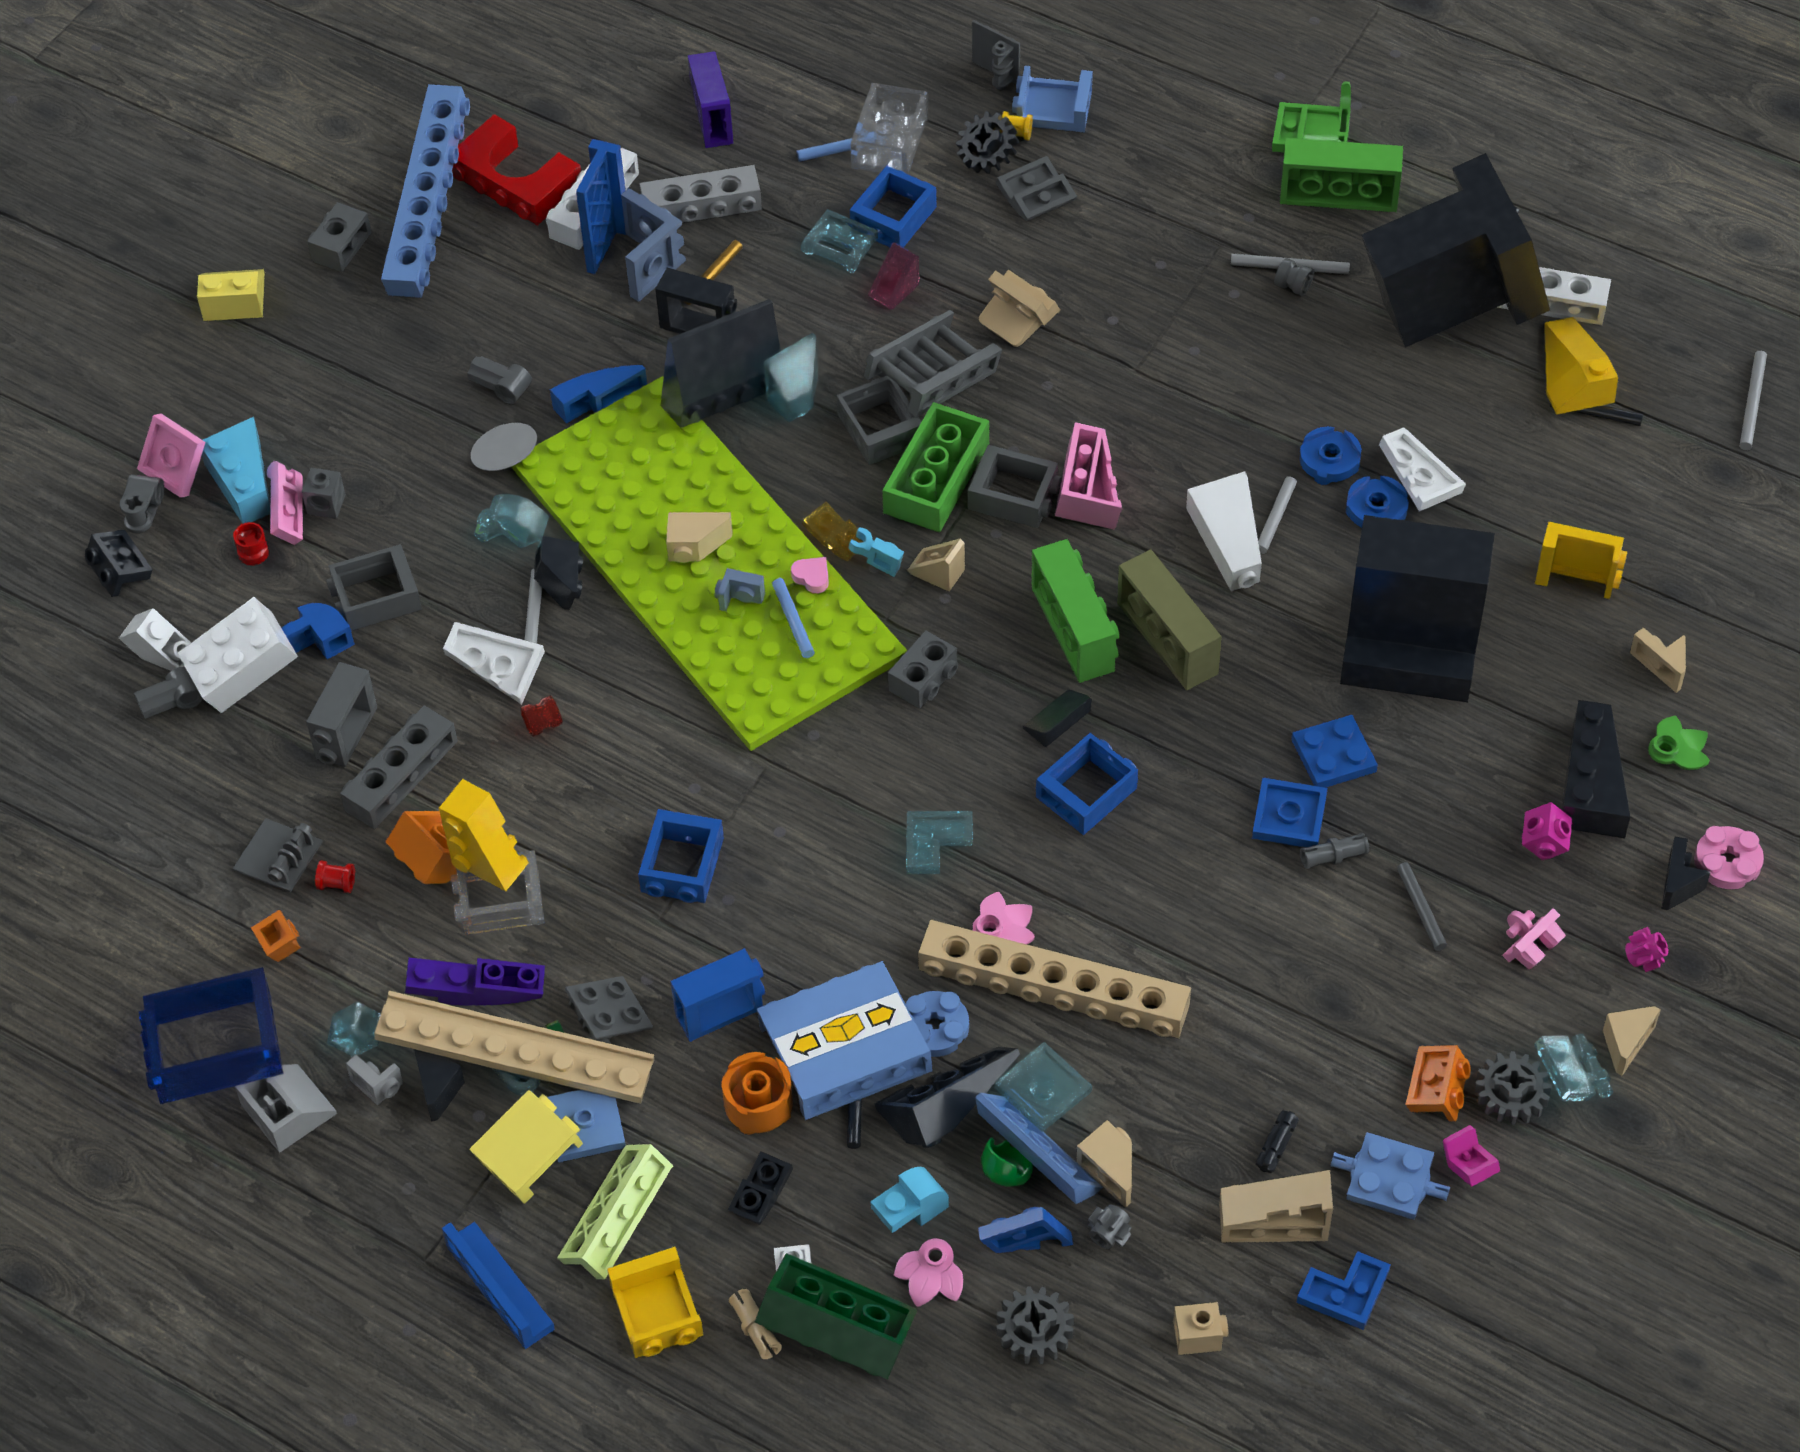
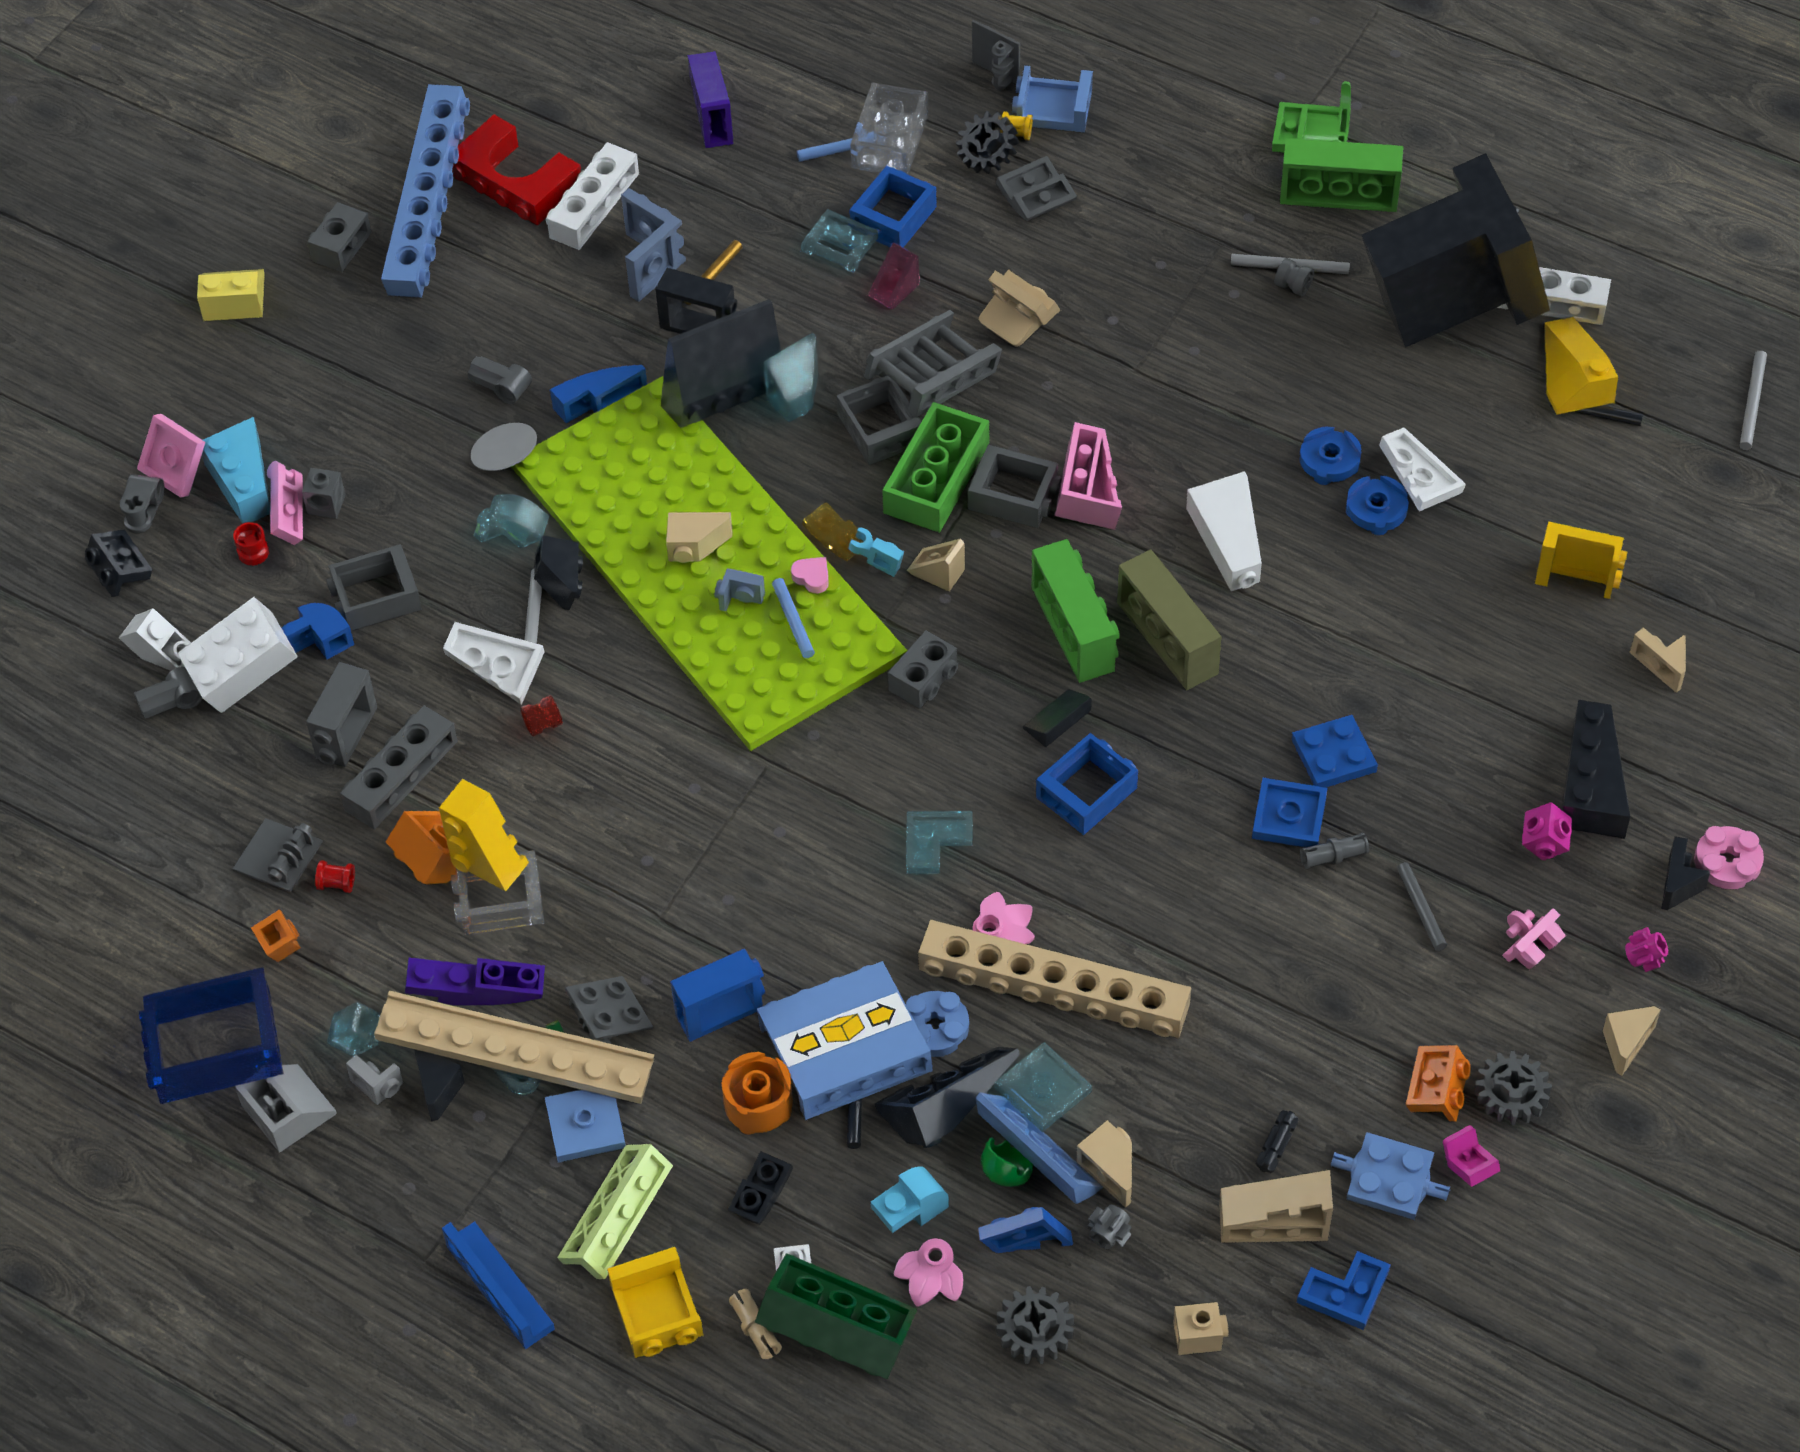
(525, 1143): light yellow panel -> none
(601, 201): blue fence -> none
(685, 829): blue window -> none
(707, 193): light grey brick -> none
(1276, 514): light grey bar -> none
(1416, 608): black piece -> none
(1566, 1070): clear light blue plate -> none
(1682, 744): bright green plate -> none

